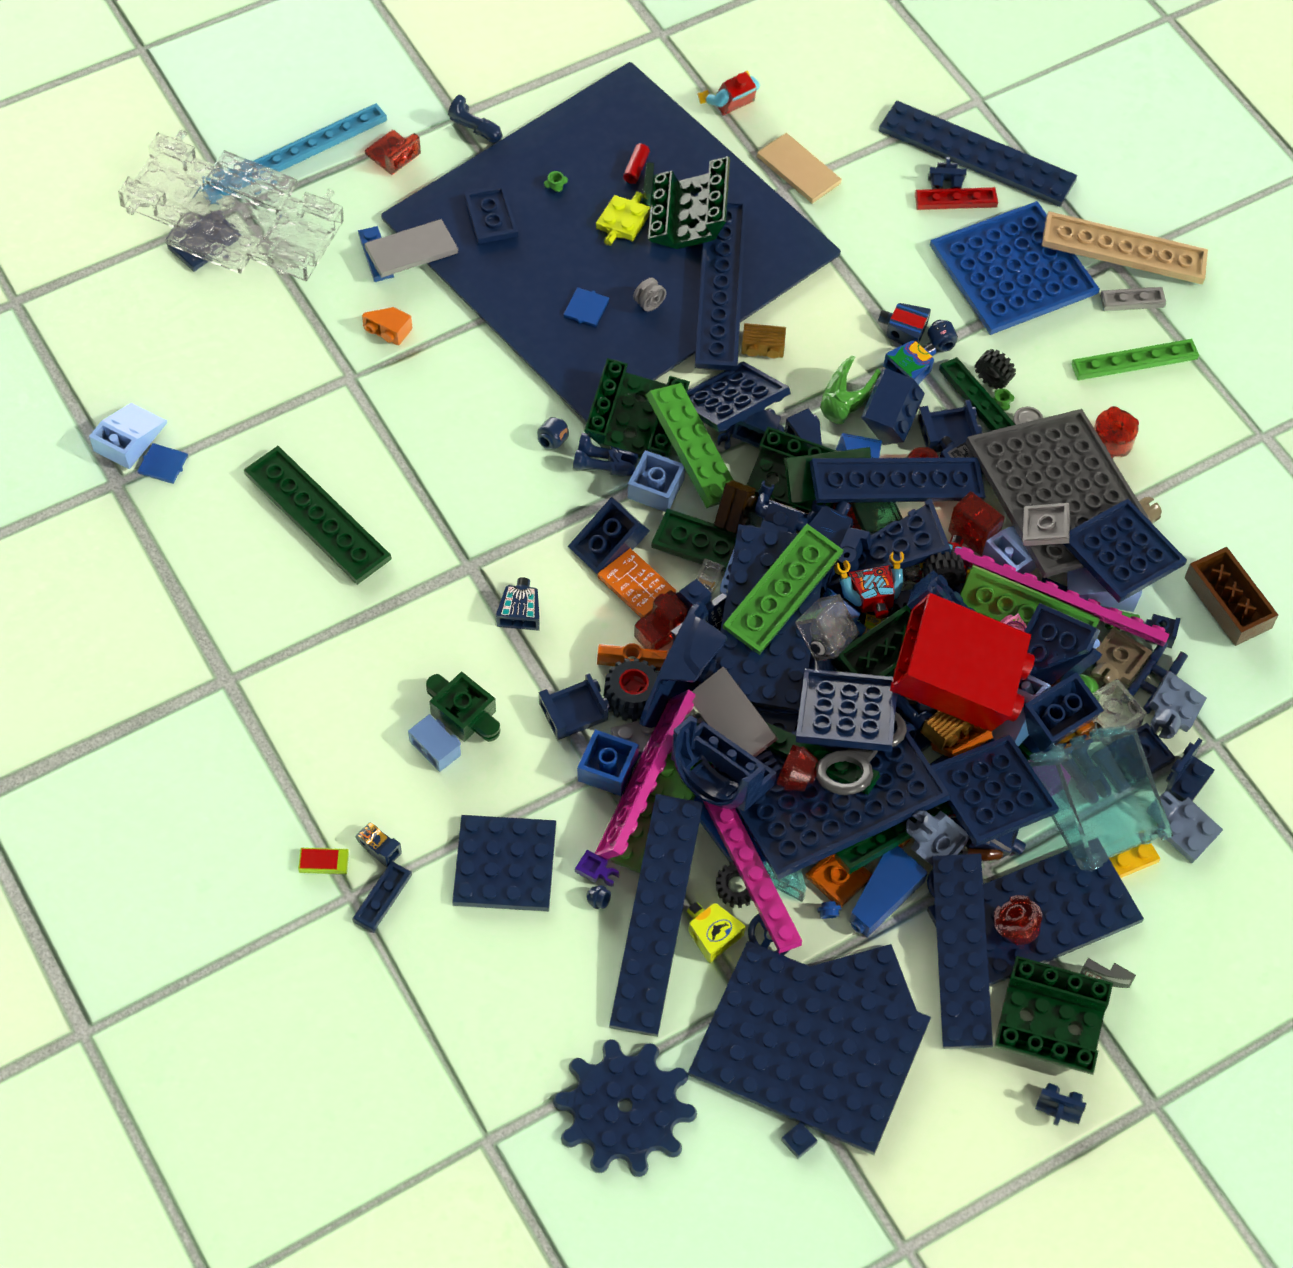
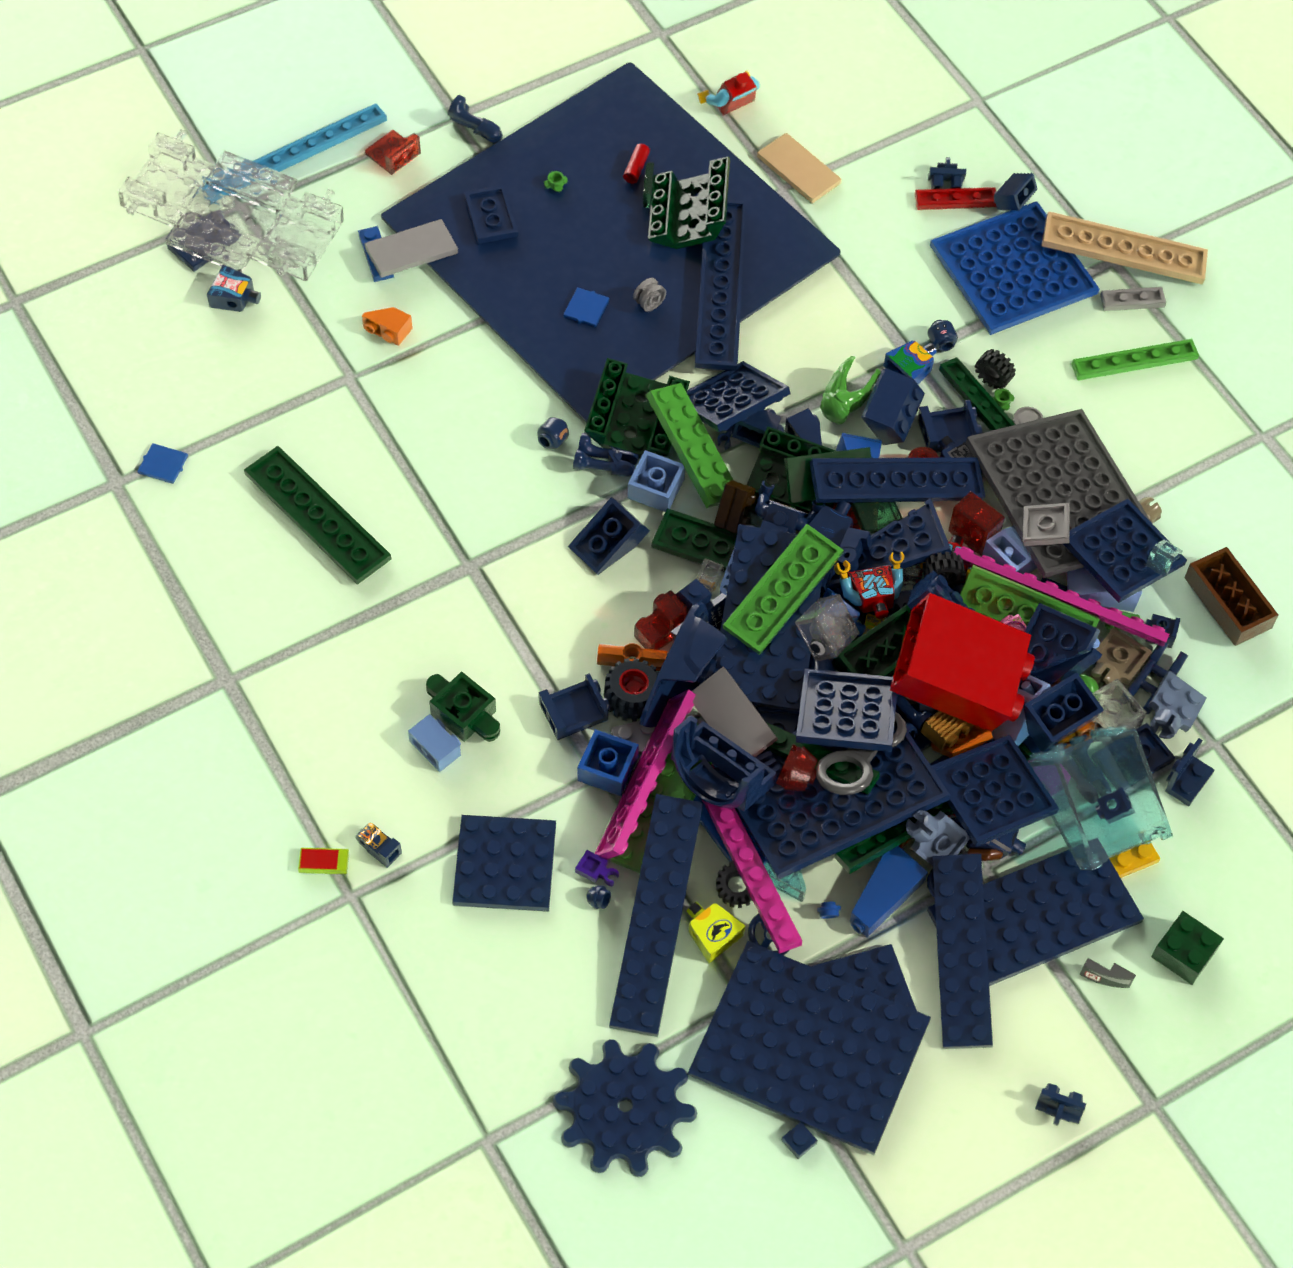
(126, 434): light blue slope -> none
(232, 290): none -> torso
(382, 897): dark blue tile -> none
(519, 607): torso -> none
(623, 218): neon yellow plate -> none
(634, 582): orange tile -> none
(763, 340): pearl gold brick -> none
(835, 881): orange tile -> none
(905, 323): torso -> none
(978, 153): dark blue plate -> none
(1015, 191): none -> dark blue brick
(1018, 920): clear red cone -> none
(1055, 1001): dark green slope -> none
(1117, 430): clear red brick -> none
(1123, 806): none -> dark blue brick
(1163, 557): none -> clear light blue slope
(1187, 947): none -> dark green brick
(1190, 826): sand blue plate -> none

